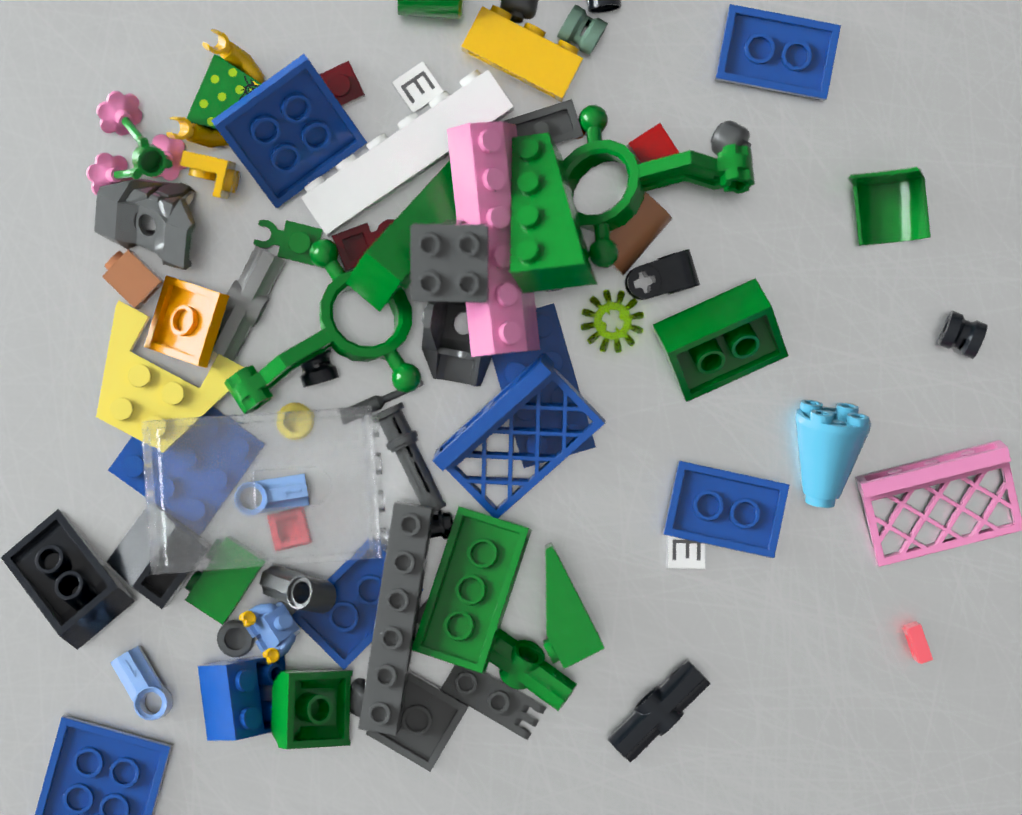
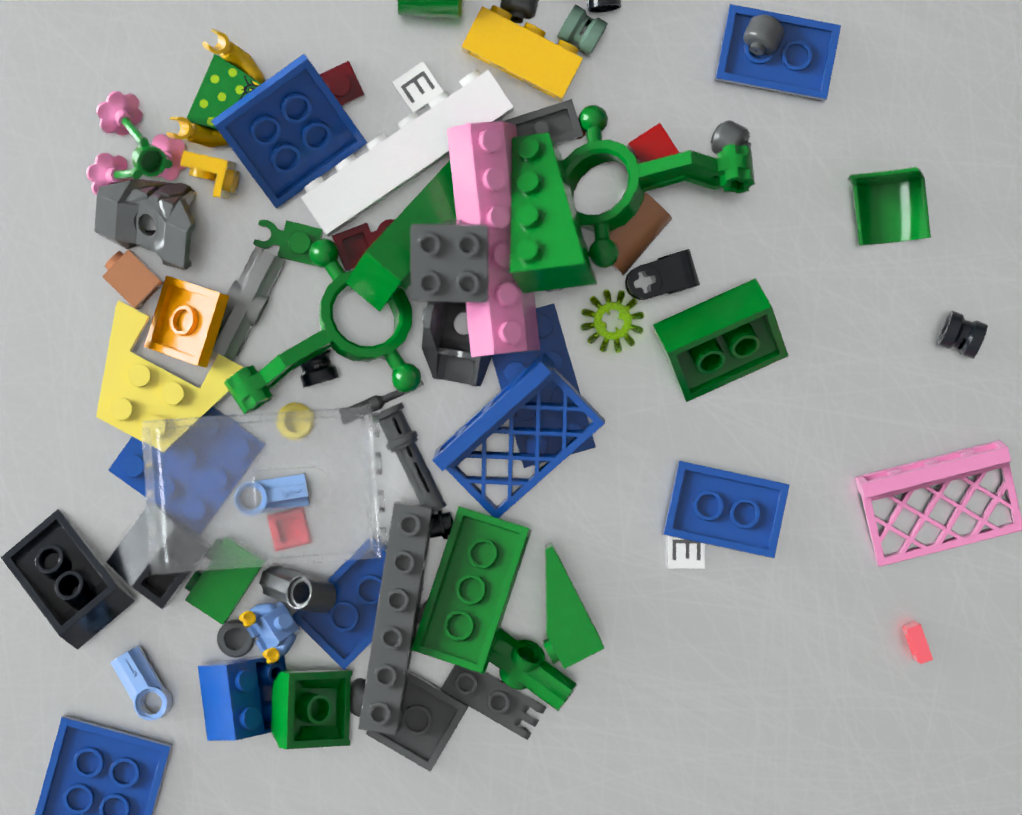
(658, 711): black piece -> none
(763, 35): none -> dark grey piece
(828, 448): medium azure cone -> none

